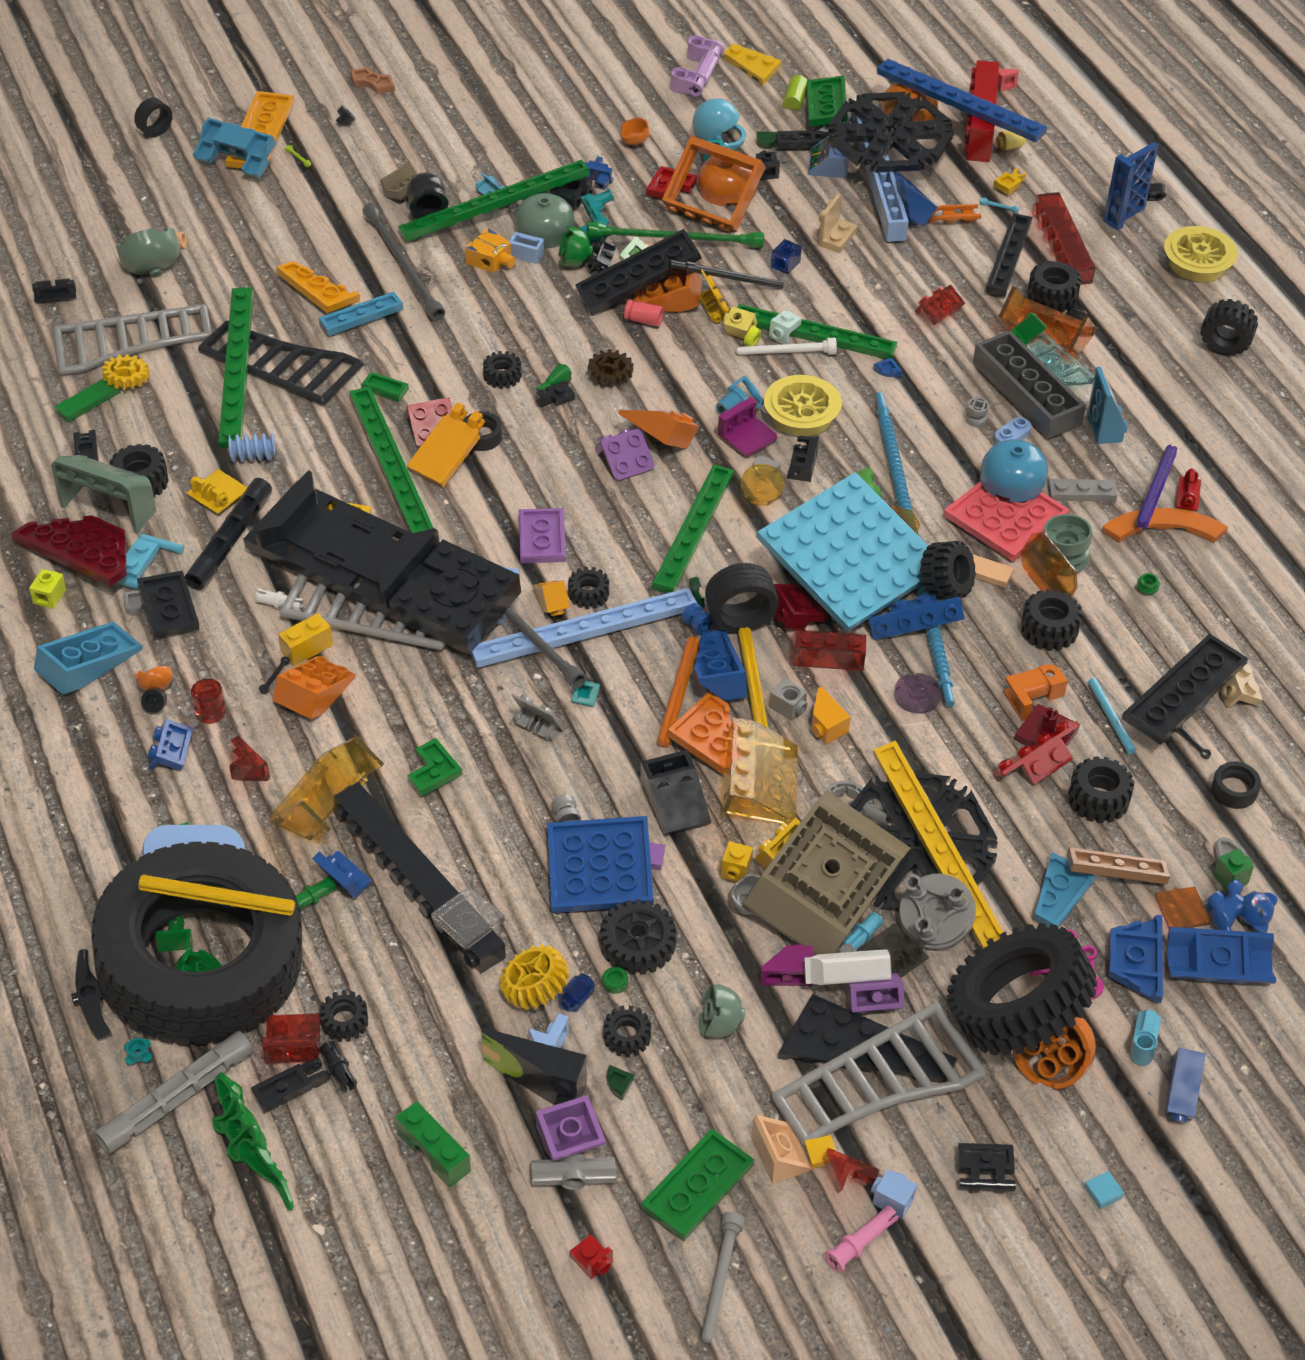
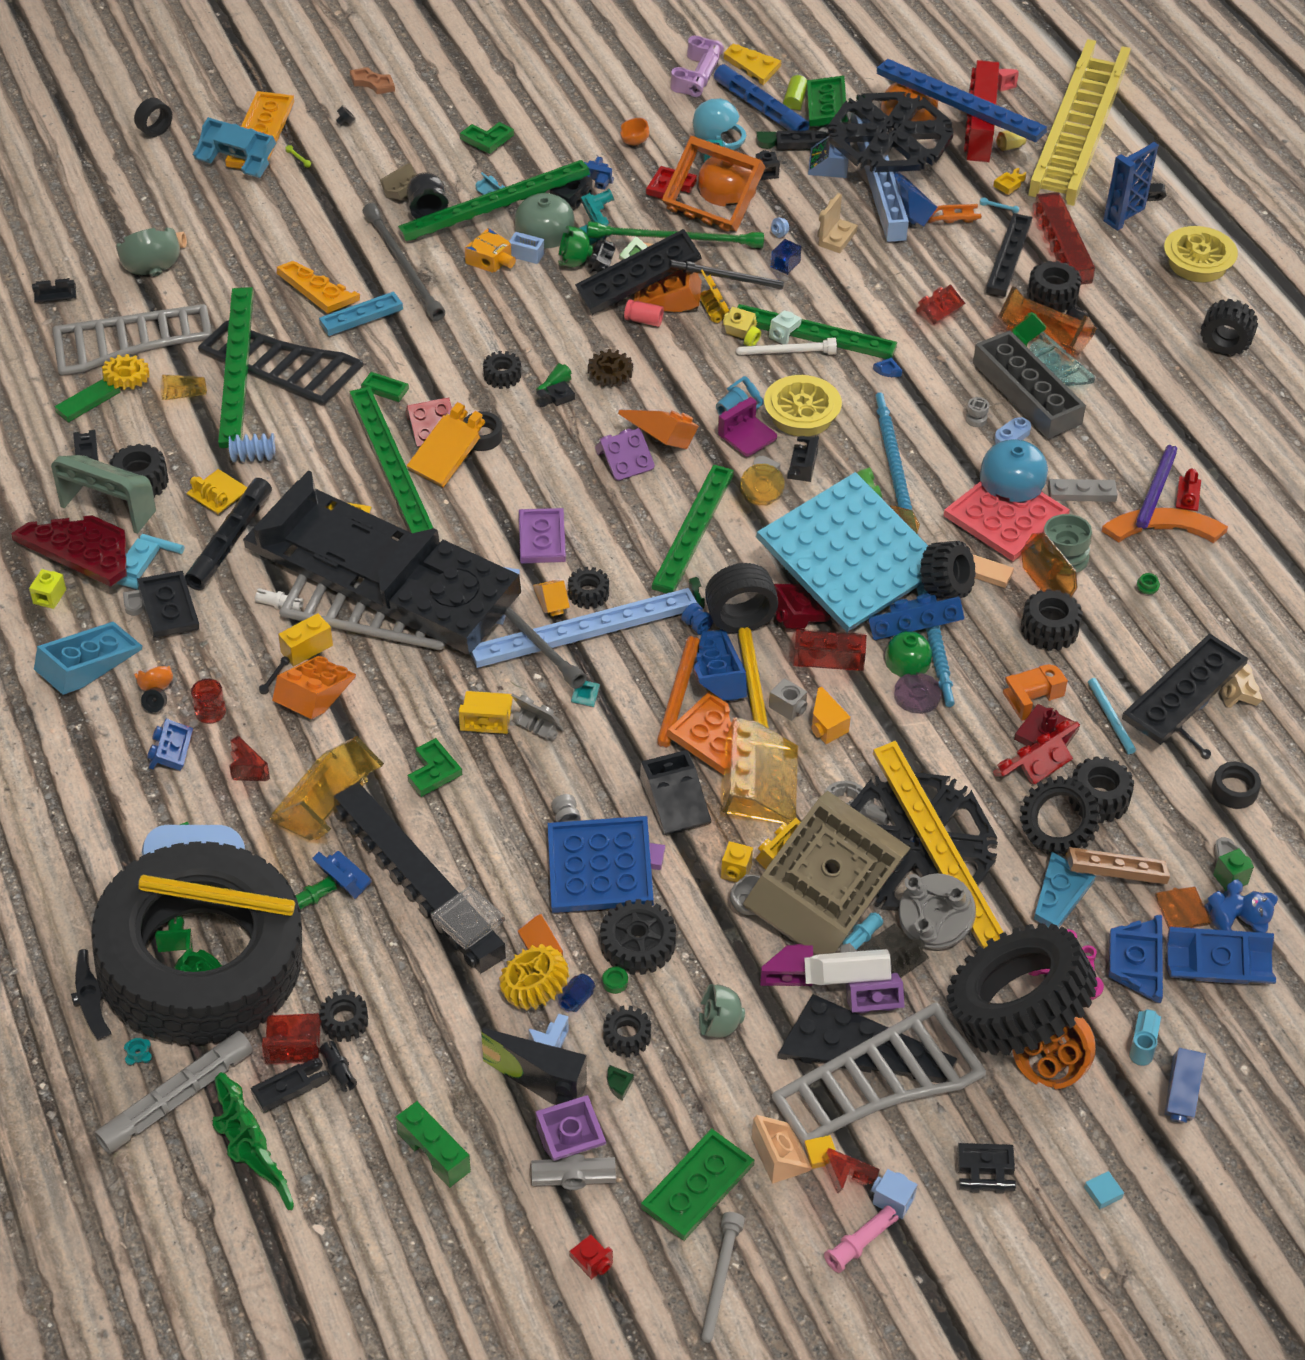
(181, 386): none -> clear yellow slope
(485, 712): none -> yellow bracket
(487, 140): none -> green plate
(537, 933): none -> orange slope
(760, 99): none -> blue piece
(779, 227): none -> light blue plate
(908, 654): none -> green cylinder
(1054, 788): none -> black tyre
(1072, 145): none -> light yellow ladder
(1104, 412): dark azure slope -> none

